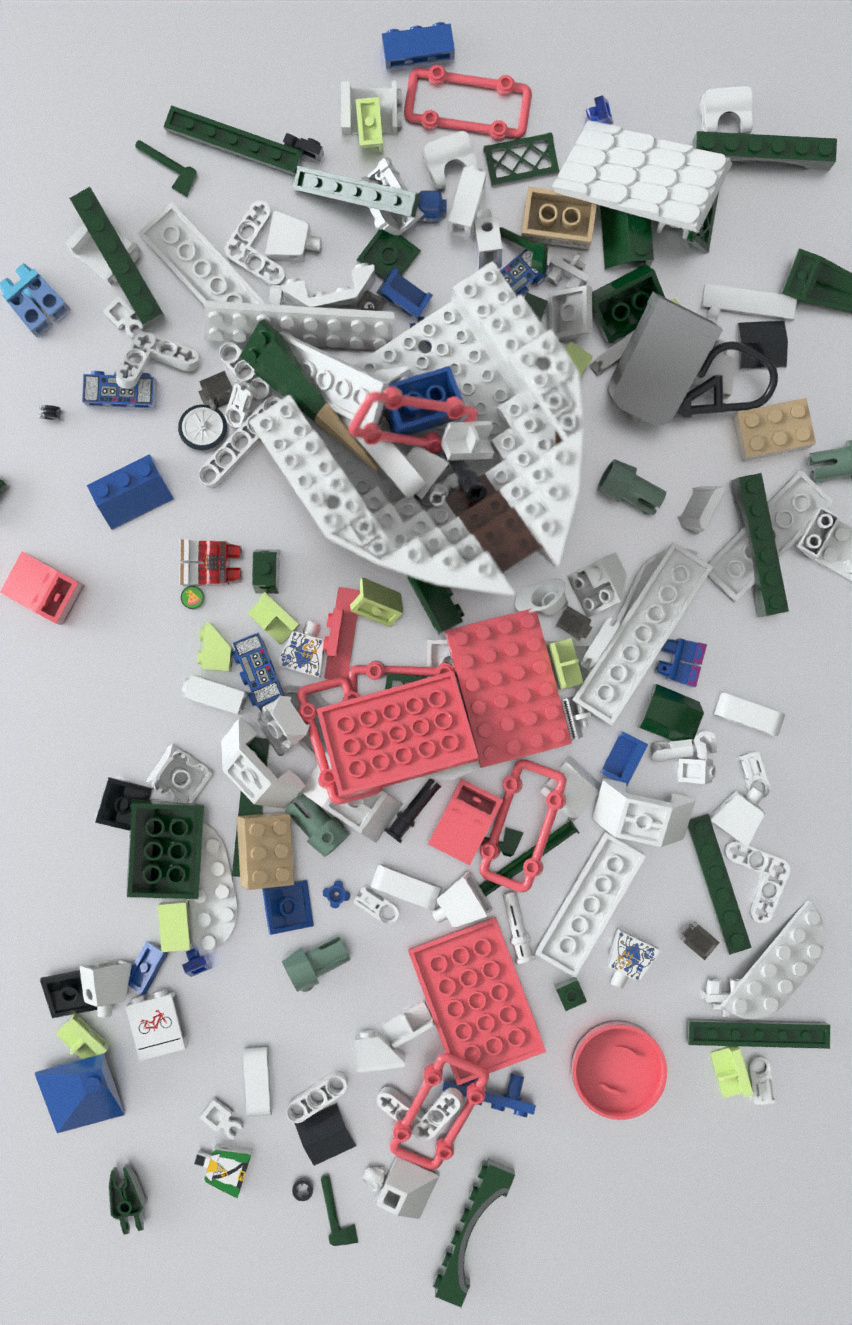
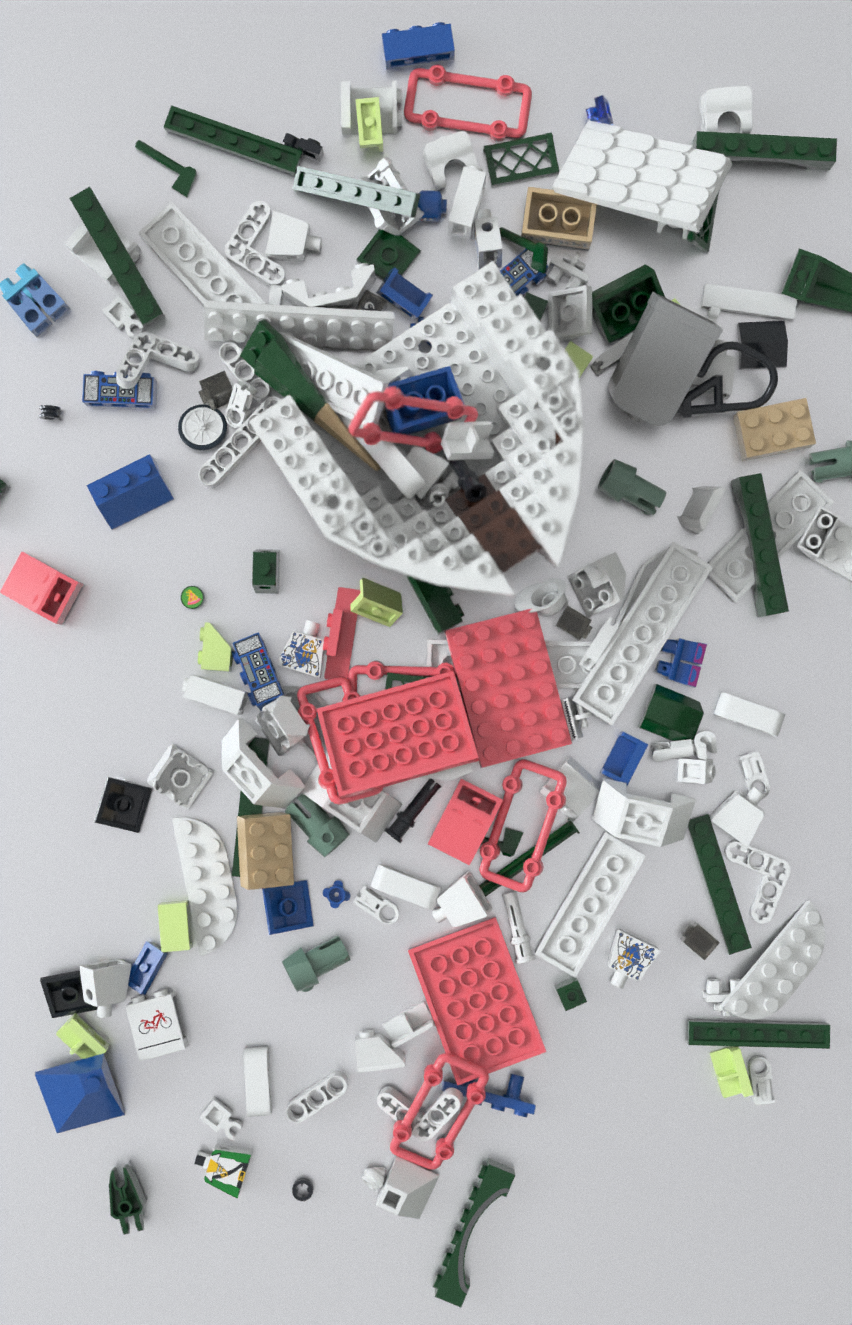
(164, 849): dark green slope -> none
(196, 964): clear blue tile -> none
(216, 564): hips -> none
(273, 618): yellowish green panel -> none
(325, 1134): black slope -> none
(338, 1235): dark green piece -> none
(565, 663): yellowish green panel -> none
(619, 1070): coral piece -> none
(625, 239): dark green slope -> none

